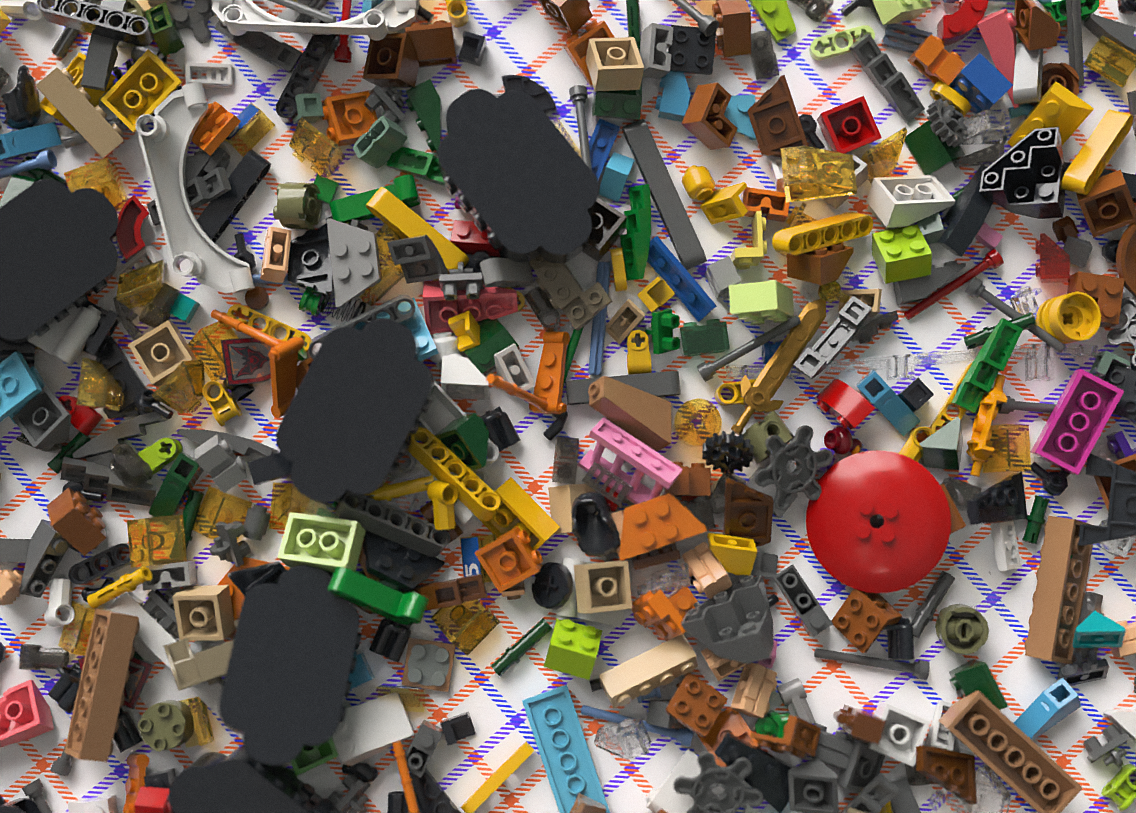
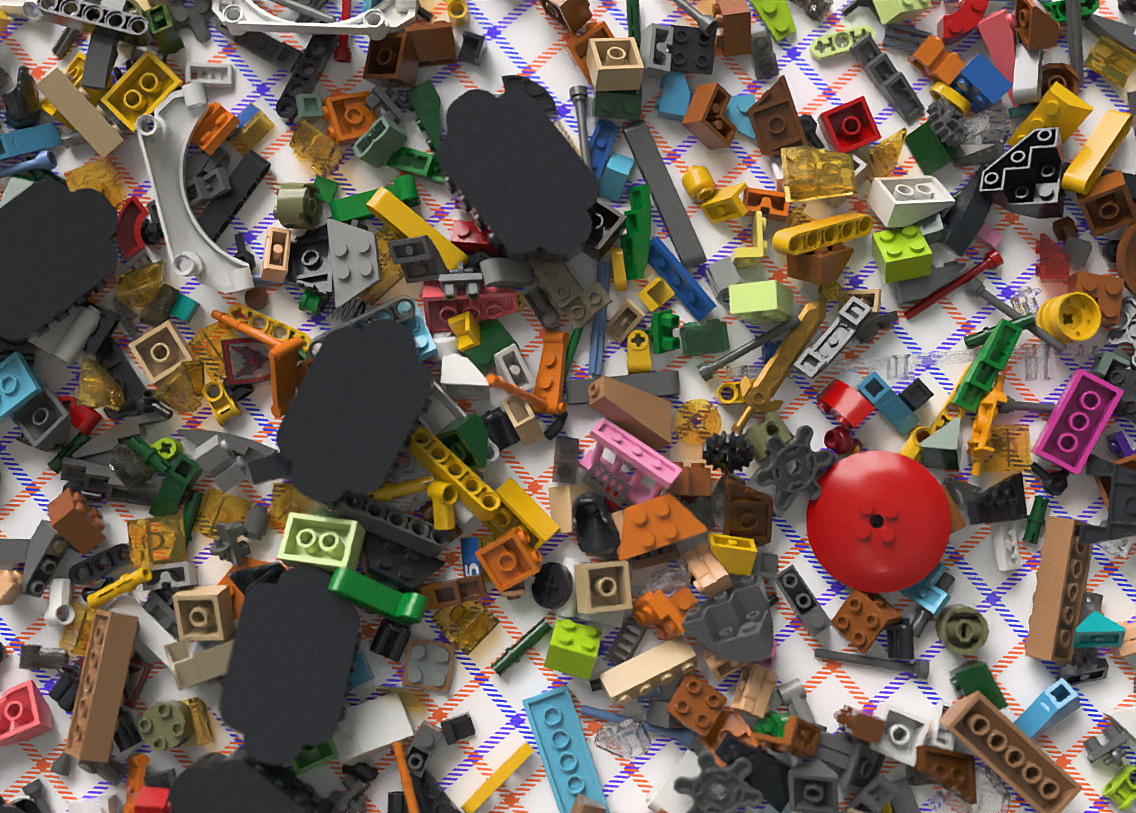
(112, 771): none -> clear smoke piece
(149, 455): none -> dark green pin
(152, 233): none -> black piece
(523, 419): none -> tan slope
(614, 659): none -> clear smoke slope
(928, 595): none -> medium azure plate

